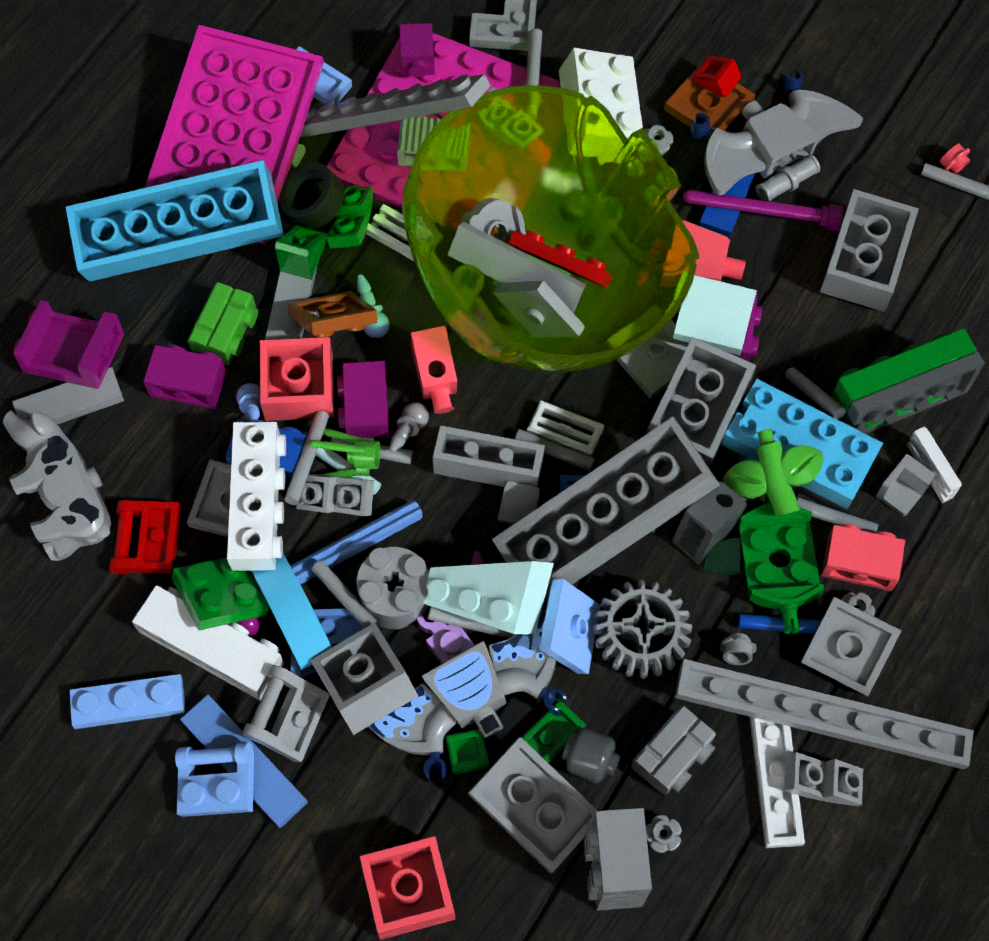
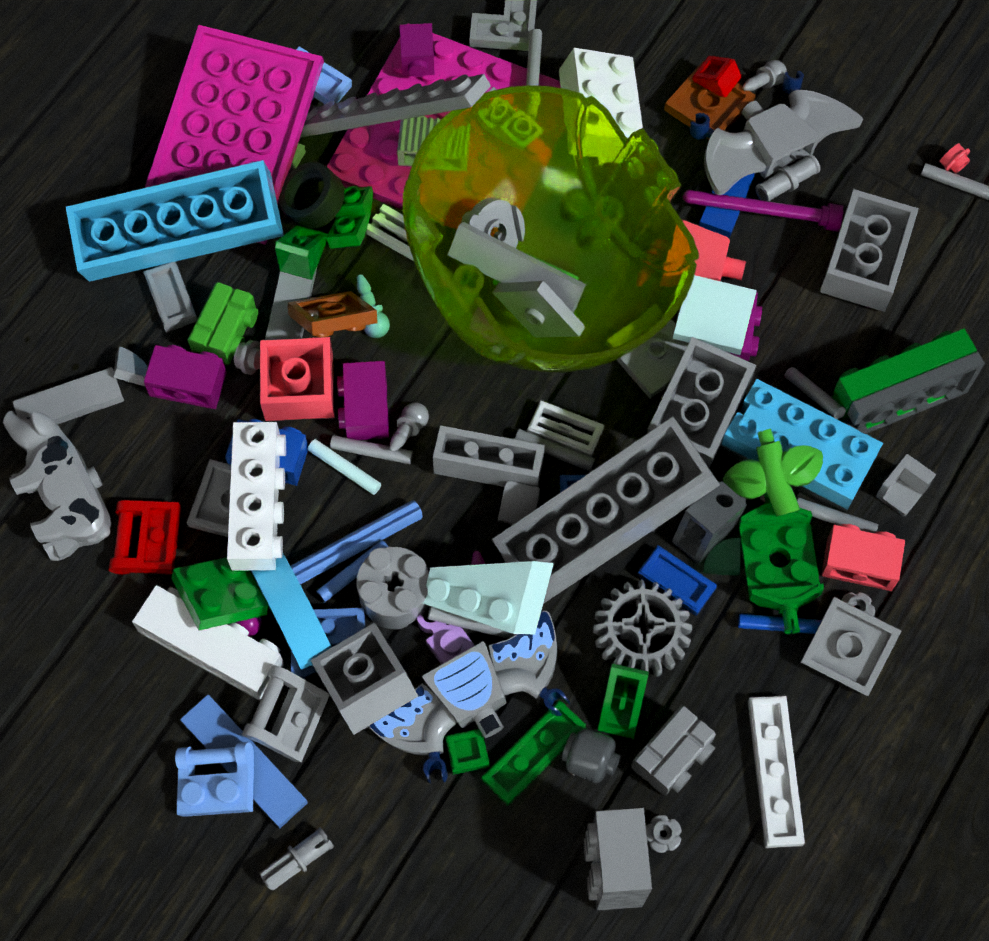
(68, 346): magenta panel -> none
(127, 701): light blue plate -> none
(129, 367): none -> light grey tile
(170, 296): none -> light grey tile
(248, 357): none -> light grey plate
(249, 401): light blue bar -> none
(296, 859): none -> light grey axle
(306, 458): light grey bar -> none
(337, 495): light grey slope -> none
(343, 594): light grey piece -> none
(346, 575): none -> medium blue piece
(361, 452): bright green plant -> none
(407, 888): coral brick -> none
(433, 358): coral torso -> none
(534, 804): light grey plate -> none
(561, 257): red plate -> none
(569, 626): light blue plate -> none
(623, 701): none -> green slope
(666, 137): light grey plate -> none
(682, 579): none -> blue tile
(738, 649): light grey plate -> none
(766, 76): none -> light grey bar
(823, 781): light grey slope -> none
(824, 714): light grey plate -> none
(929, 454): white tile -> none

